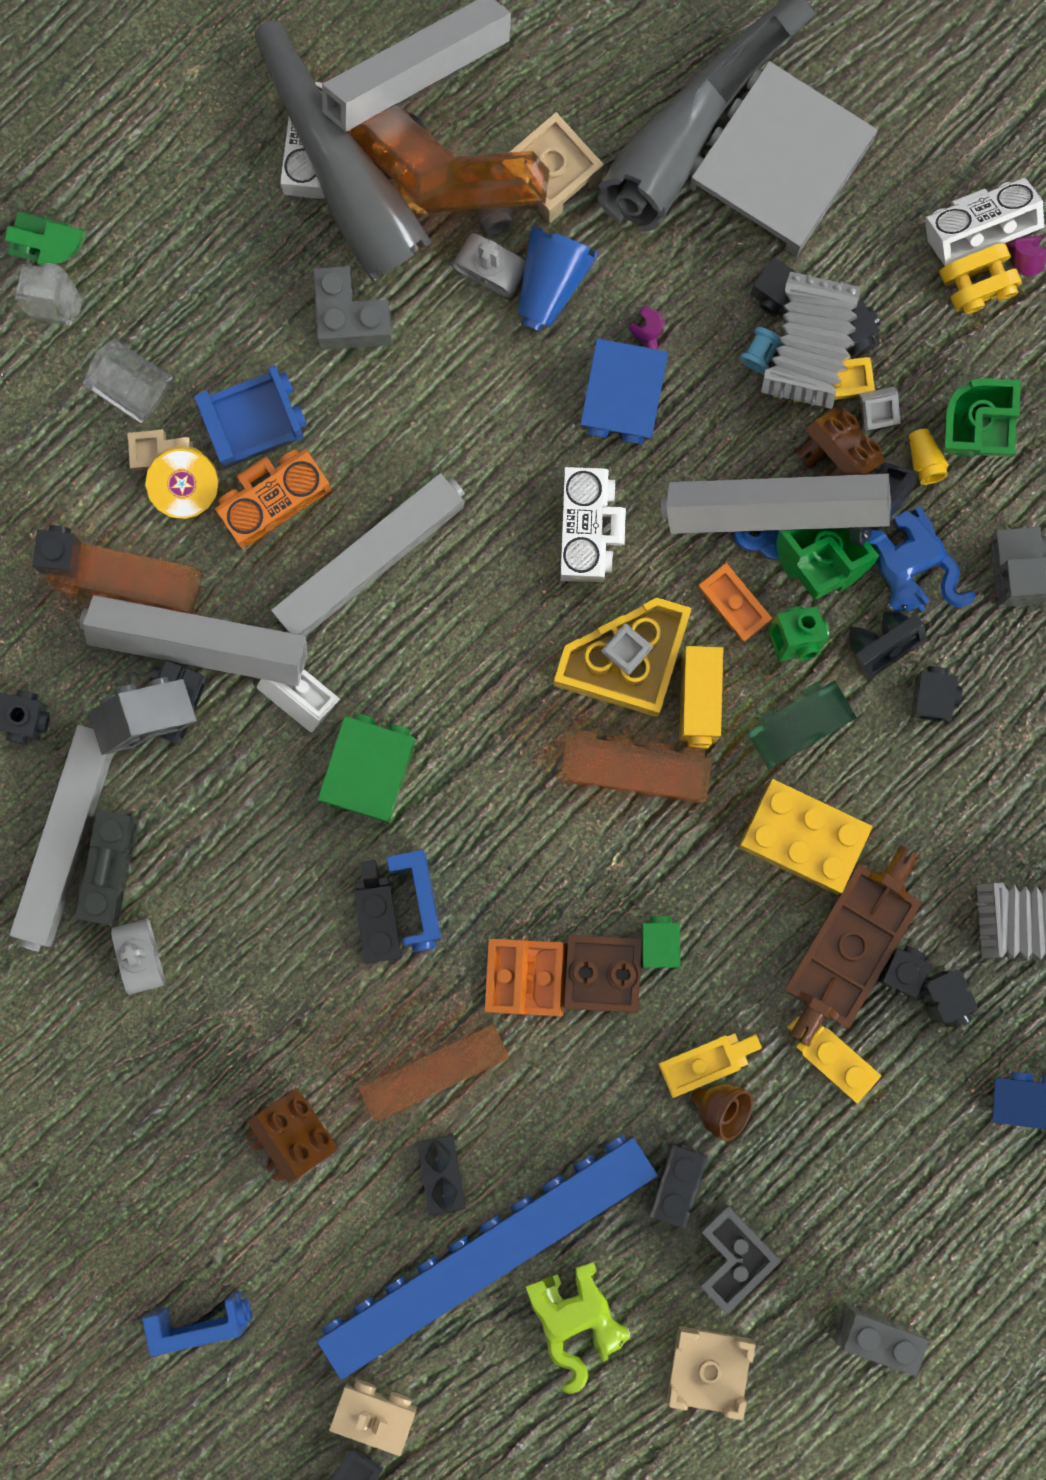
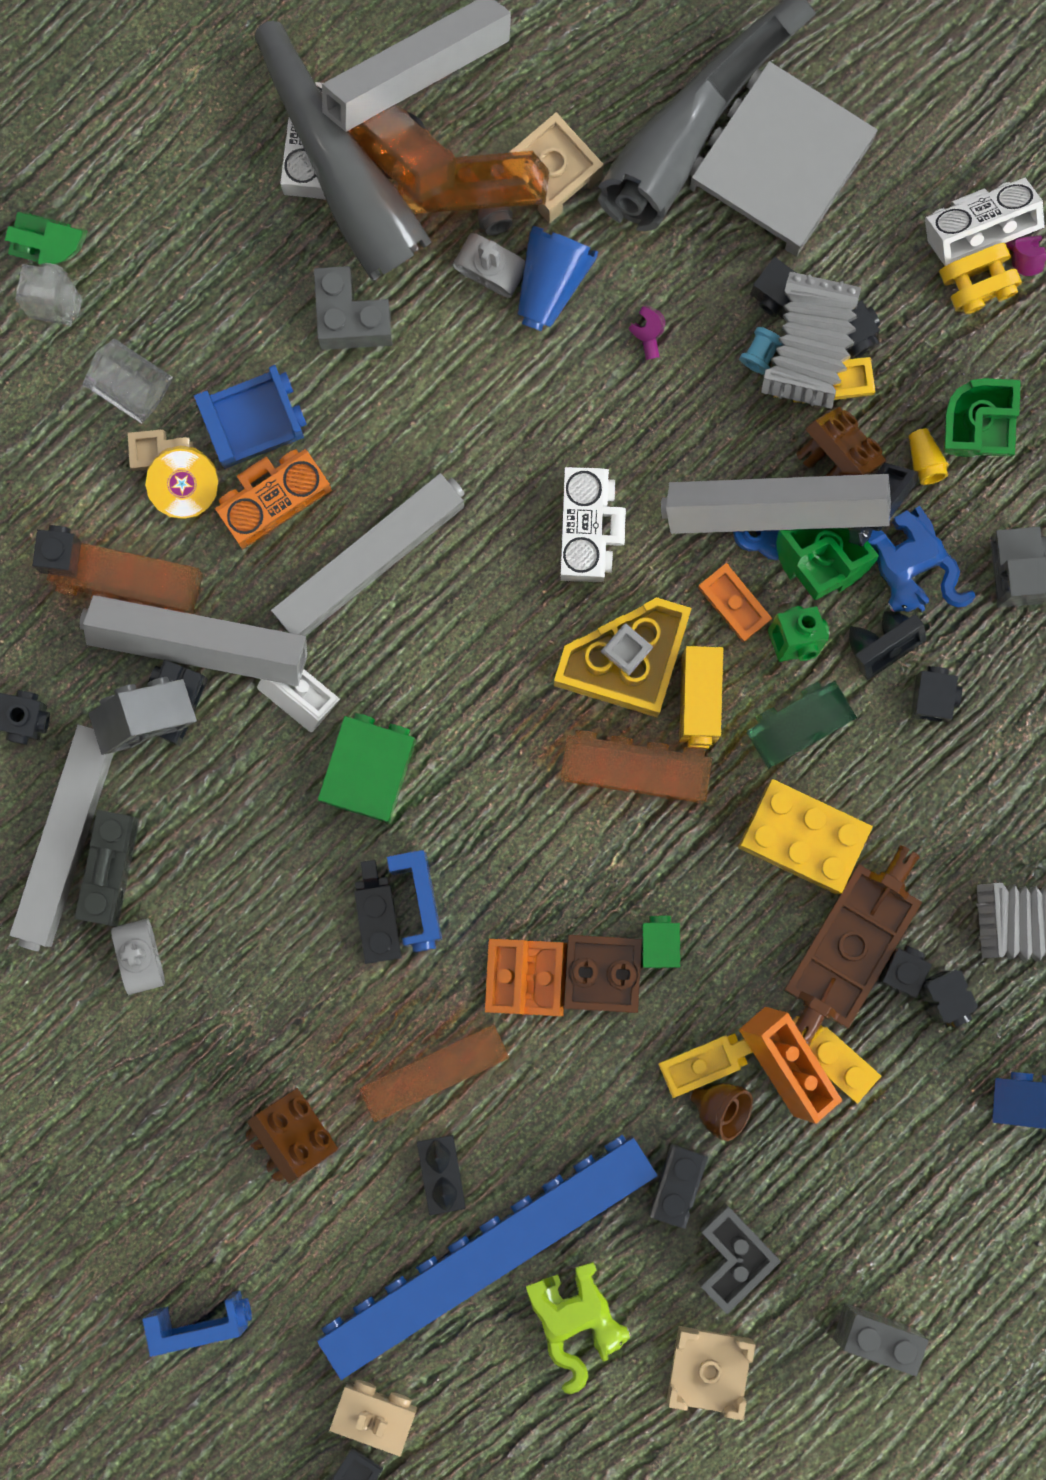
(623, 391): blue panel -> none
(790, 1064): none -> orange brick
(880, 408): light grey tile -> none

